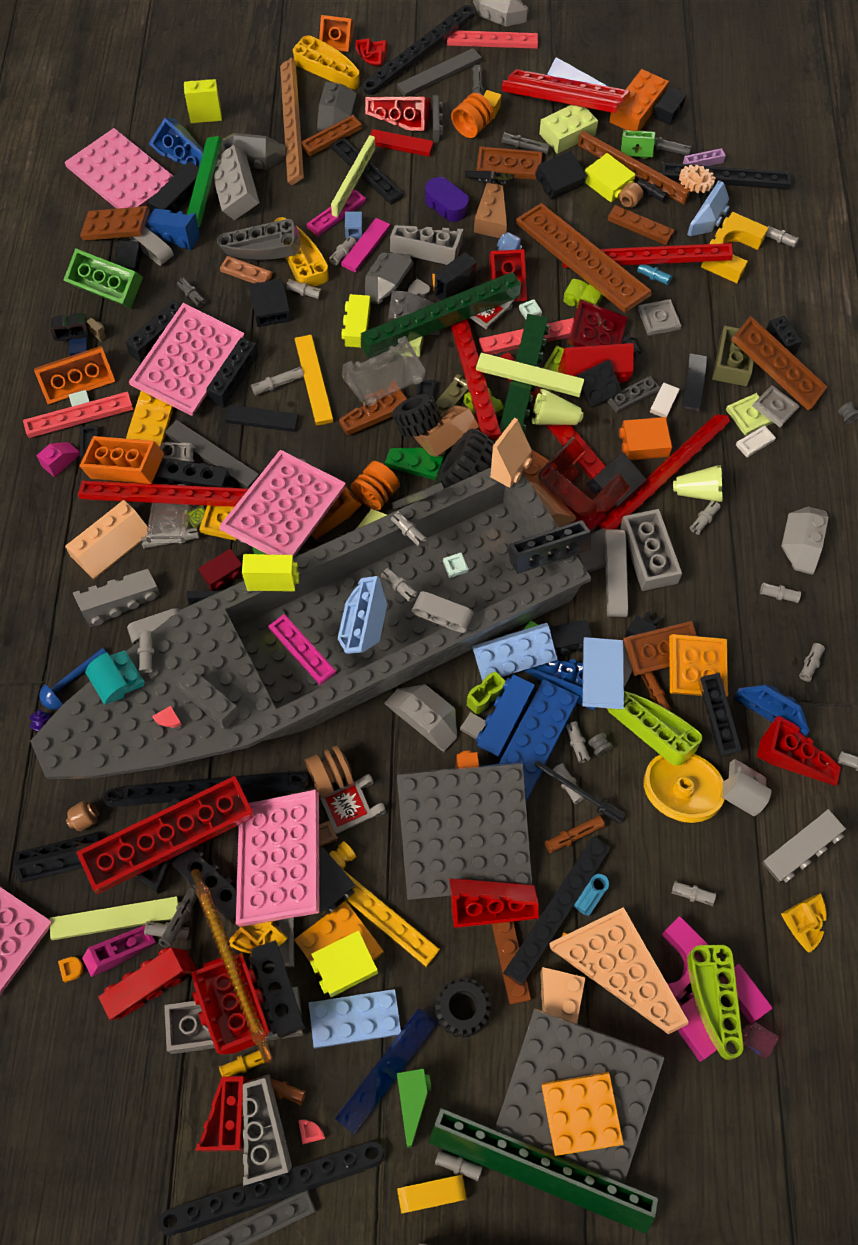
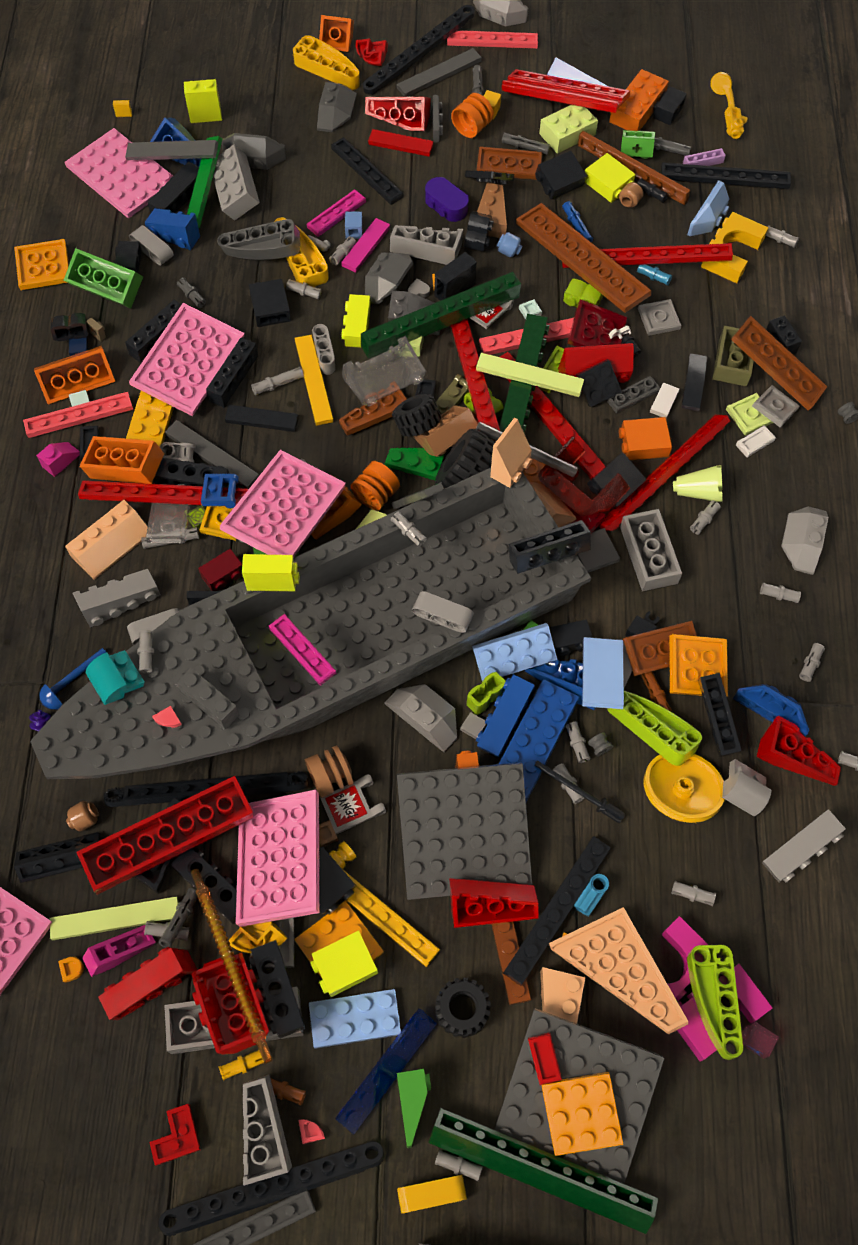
(41, 264): none -> light orange plate
(115, 223): dark orange plate -> none
(122, 108): none -> yellow tile
(171, 150): none -> dark grey tile
(181, 1141): none -> red plate
(213, 490): none -> blue plate
(226, 1121): red wedge -> none
(245, 270): nougat tile -> none
(291, 122): medium nougat plate -> none
(321, 245): none -> light grey arm
(323, 349): none -> light grey beam
(330, 135): dark orange plate -> none
(353, 176): yellowish green tile -> none
(363, 616): light blue wedge -> none
(399, 584): light grey pin -> none
(455, 565): light aqua tile -> none
(478, 231): none -> black brick
(509, 261): red slope -> none
(536, 454): none -> flat silver axle
(544, 1058): none -> red tile
(555, 410): yellowish green cone -> none
(567, 837): dark orange pin -> none
(574, 218): none -> blue pin
(616, 573): light grey beam -> none
(625, 330): none -> white piece
(640, 225): dark orange plate -> none
(697, 178): light nougat gear -> none
(722, 84): none -> yellow piece
(806, 921): yellow brick -> none

